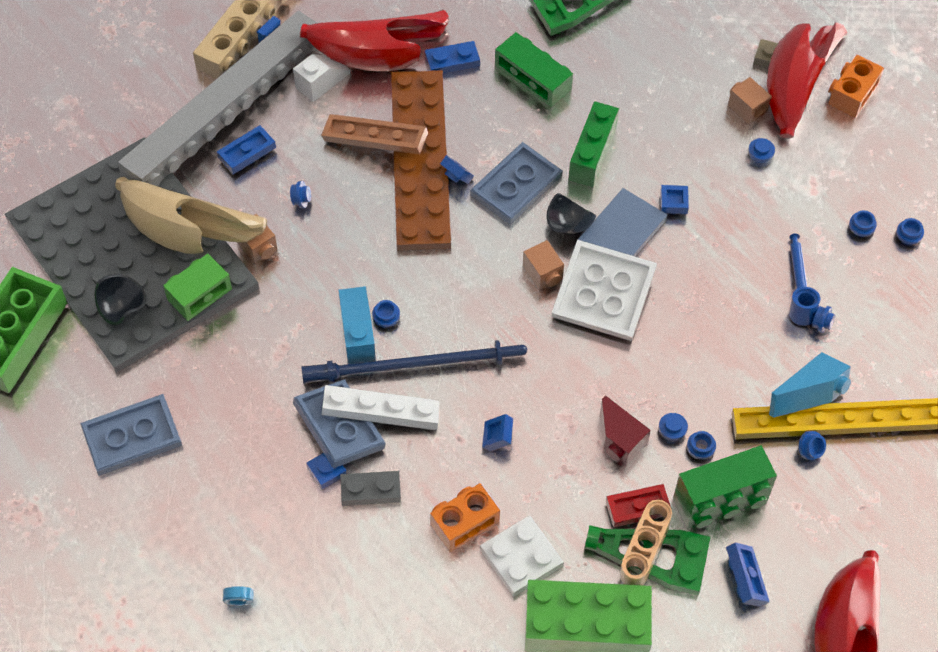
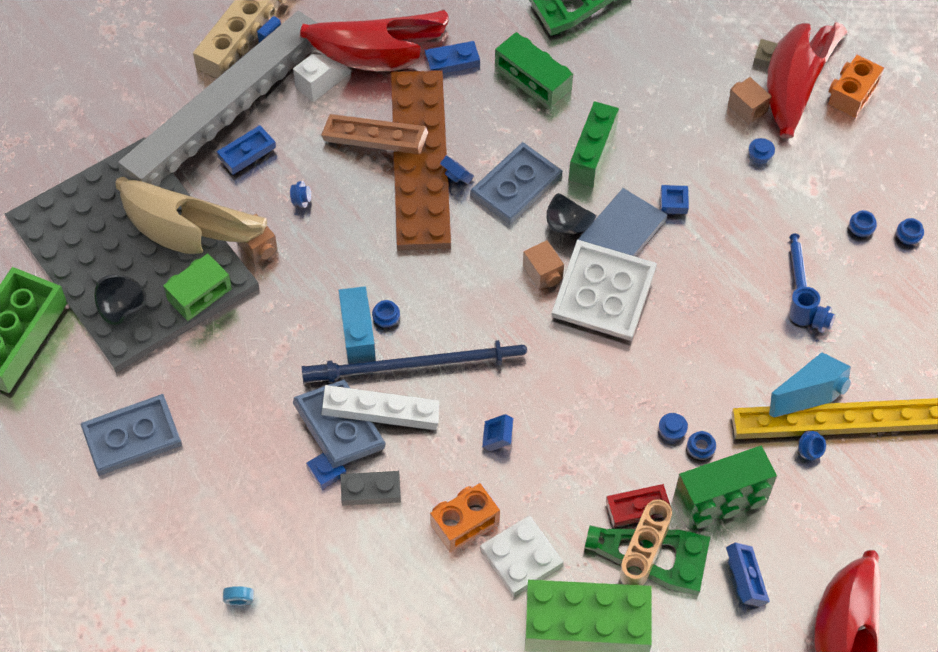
(621, 432): dark red slope -> none

